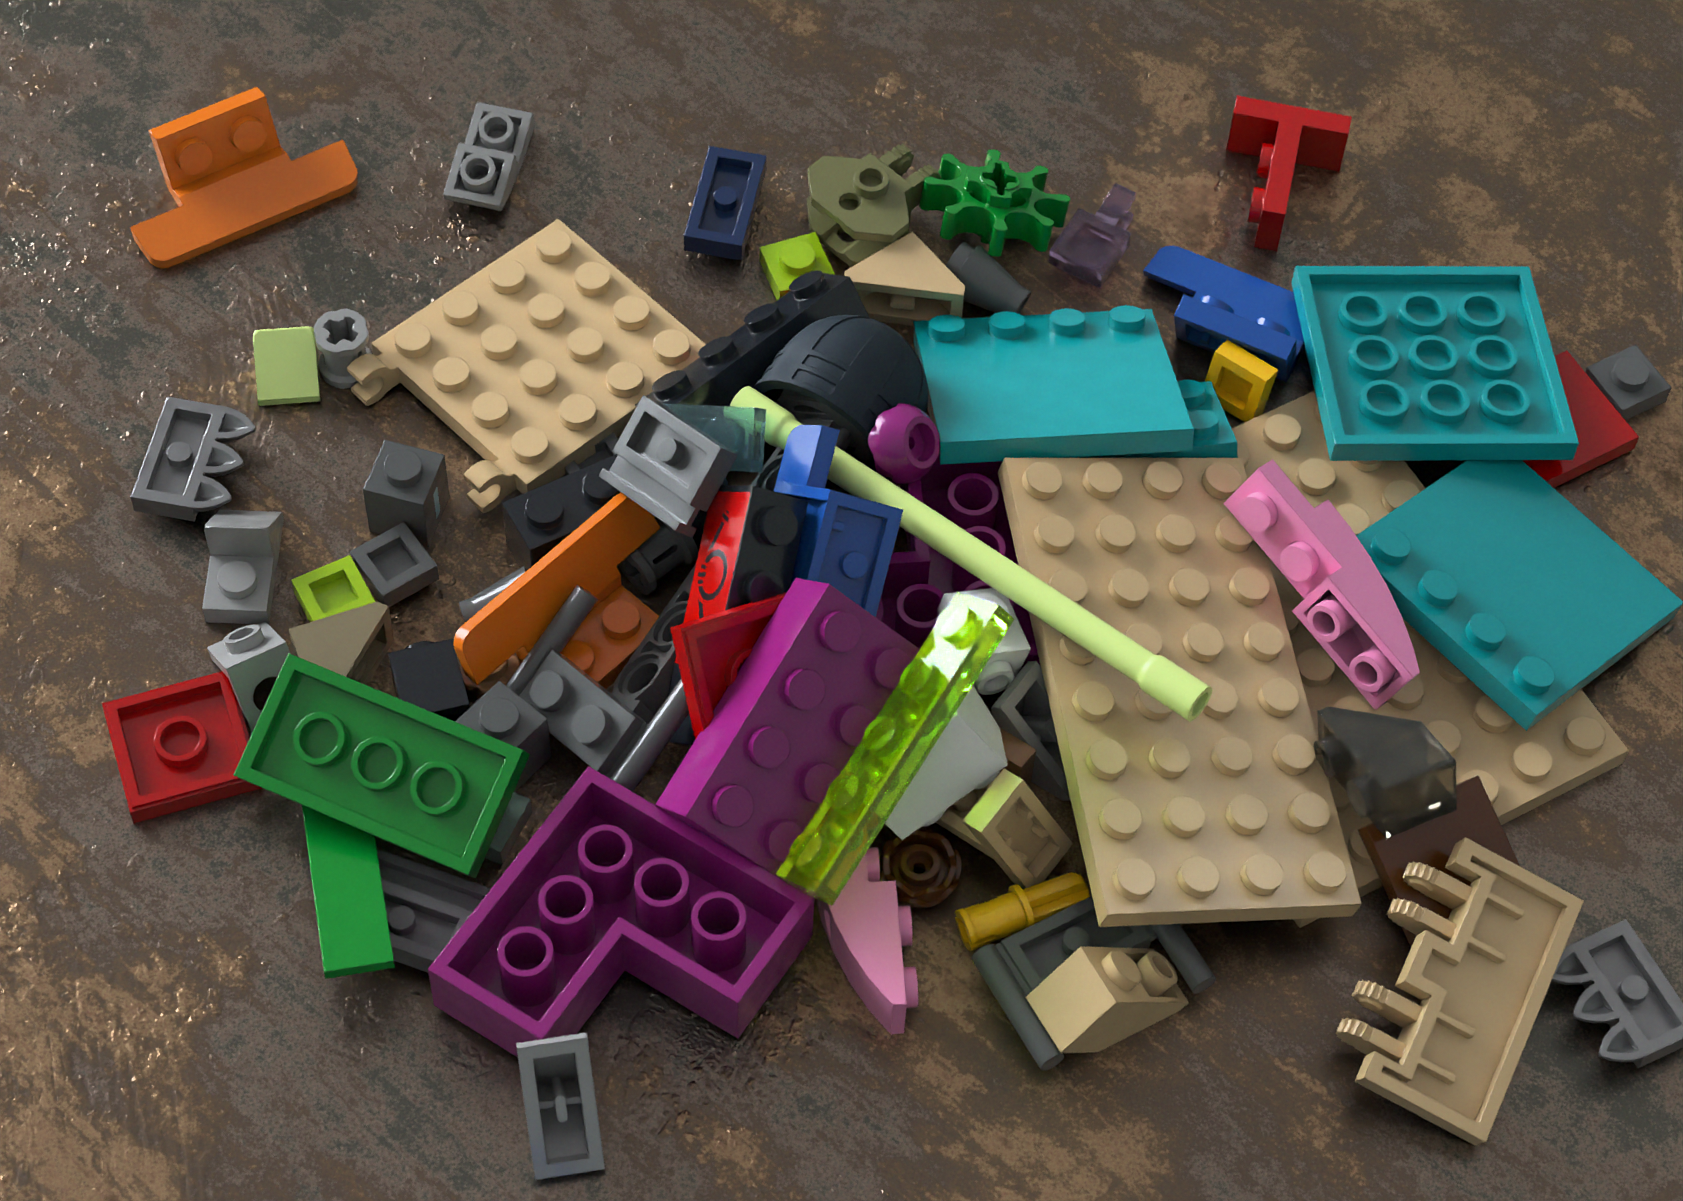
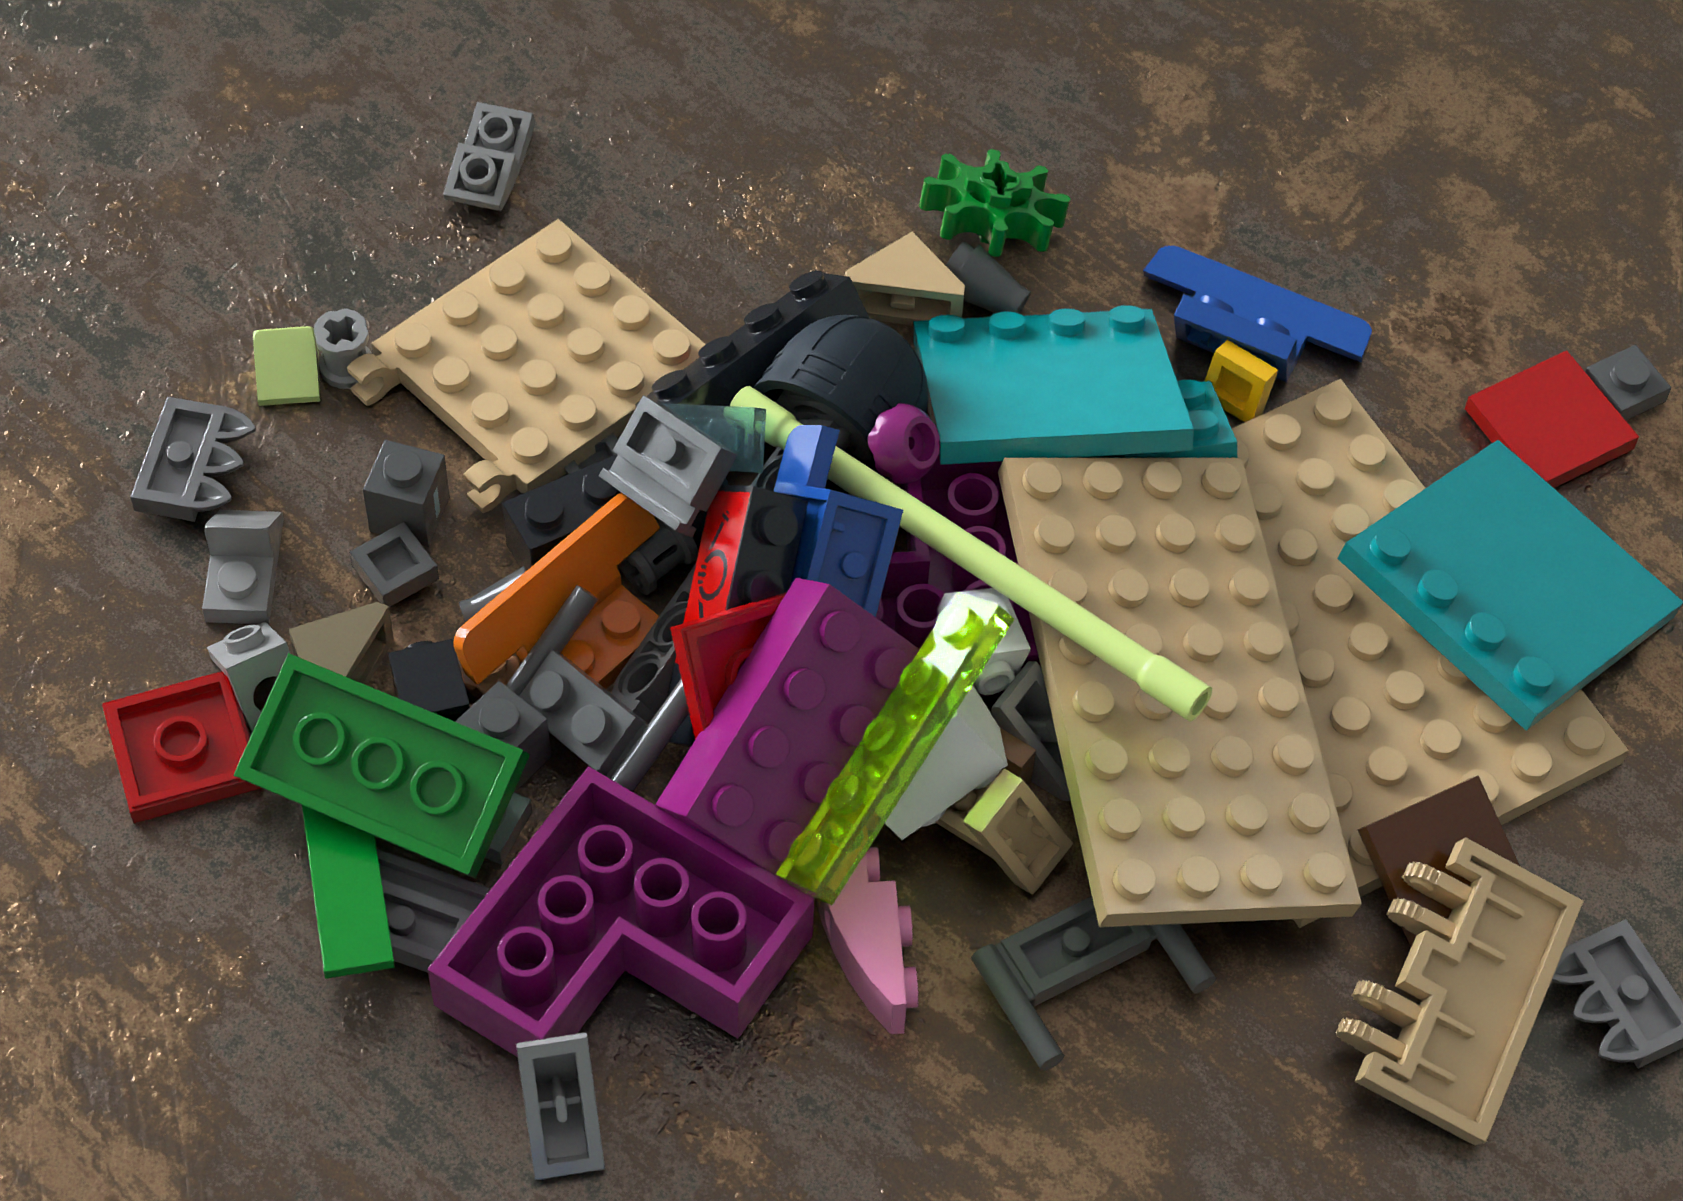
(233, 179): orange plate -> none
(331, 589): lime plate -> none
(725, 203): dark blue plate -> none
(790, 259): lime plate -> none
(863, 200): olive hinge -> none
(926, 851): reddish brown plate -> none
(1018, 909): yellow axle -> none
(1095, 243): clear purple plate -> none
(1105, 997): tan slope -> none
(1281, 138): red bracket -> none
(1342, 590): bright pink slope -> none
(1387, 767): clear smoke slope -> none
(1432, 363): teal plate -> none

